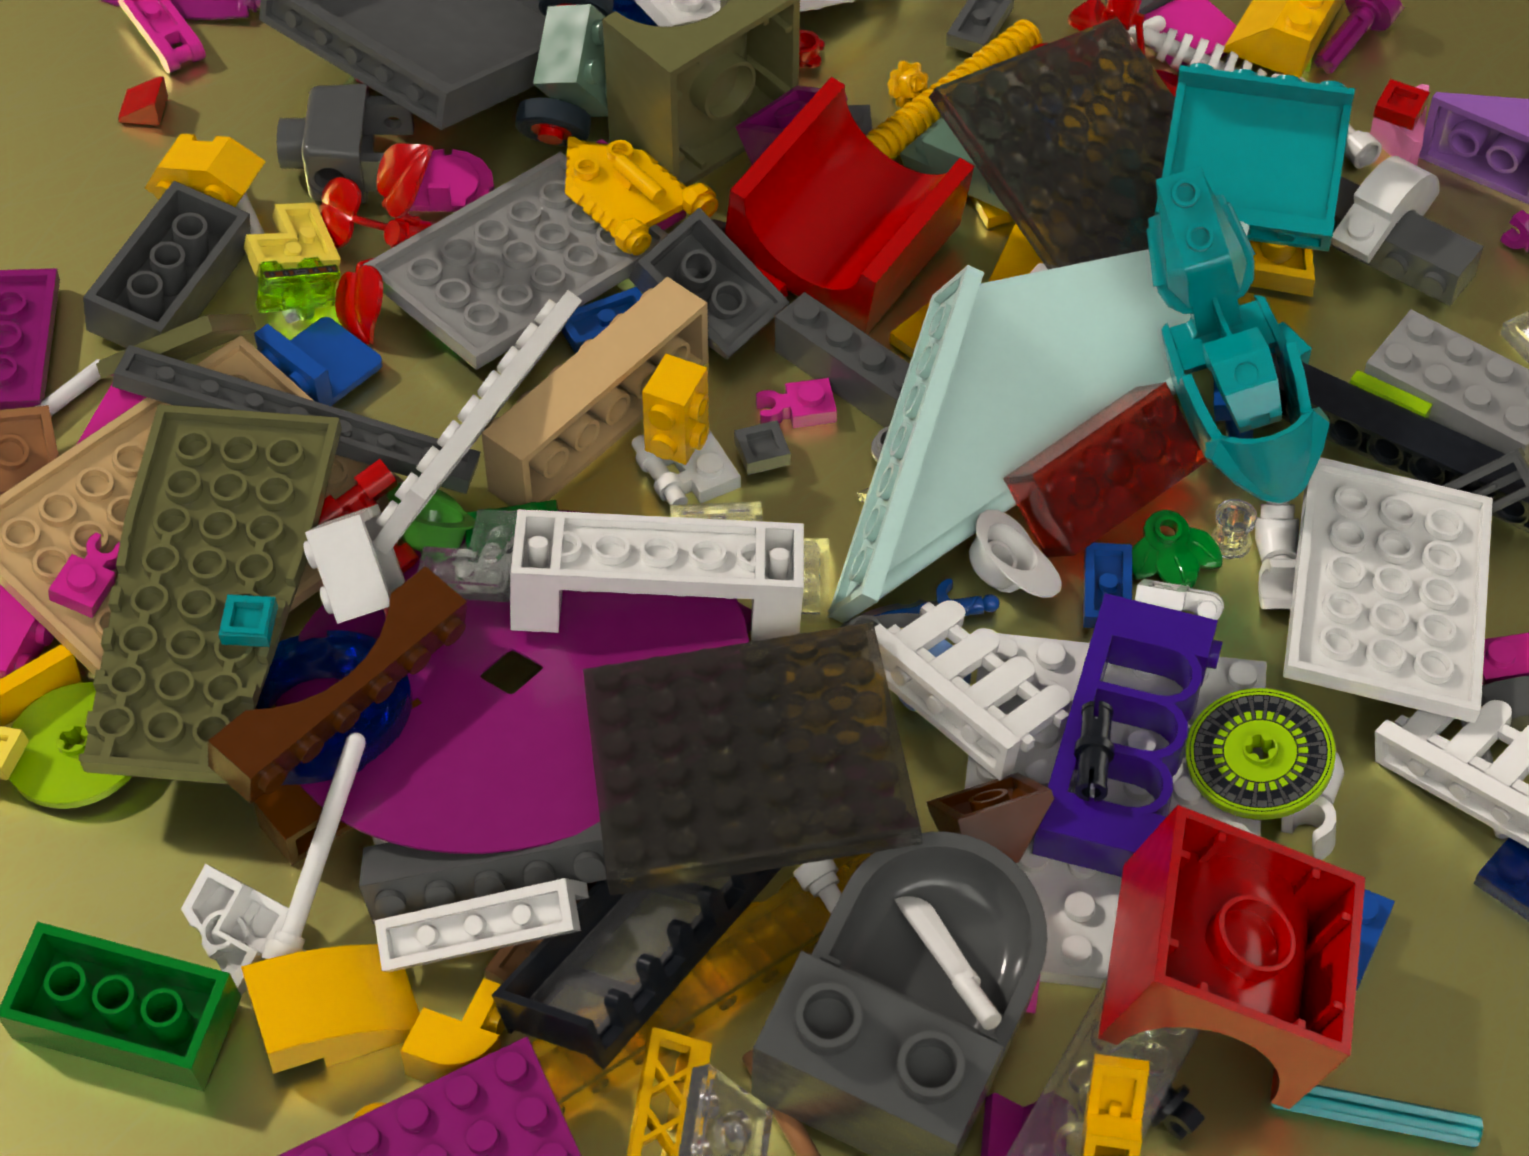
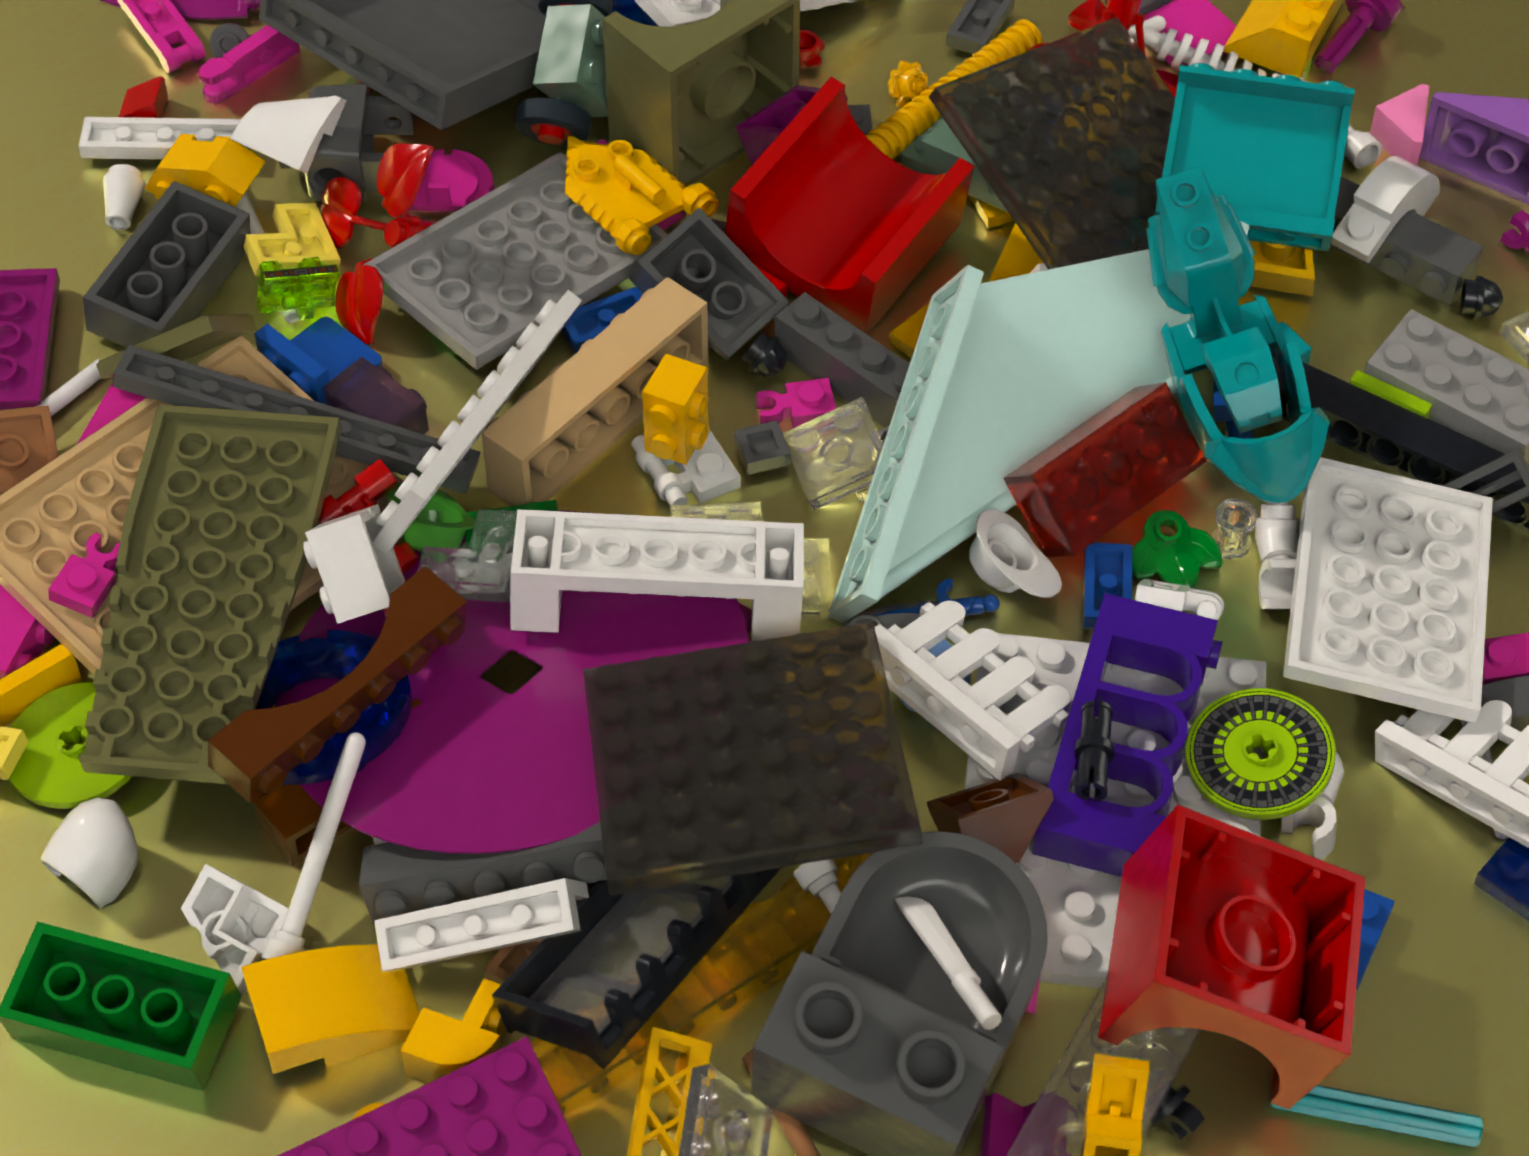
(94, 850): none -> white piece
(122, 193): none -> white cone
(145, 136): none -> white plate
(226, 37): none -> dark grey plate
(245, 63): none -> dark pink hinge
(248, 620): teal tile -> none
(289, 128): none -> white slope
(378, 396): none -> clear purple brick
(766, 356): none -> black plate
(835, 453): none -> clear plate
(1401, 104): red plate -> none
(1480, 297): none -> black plate

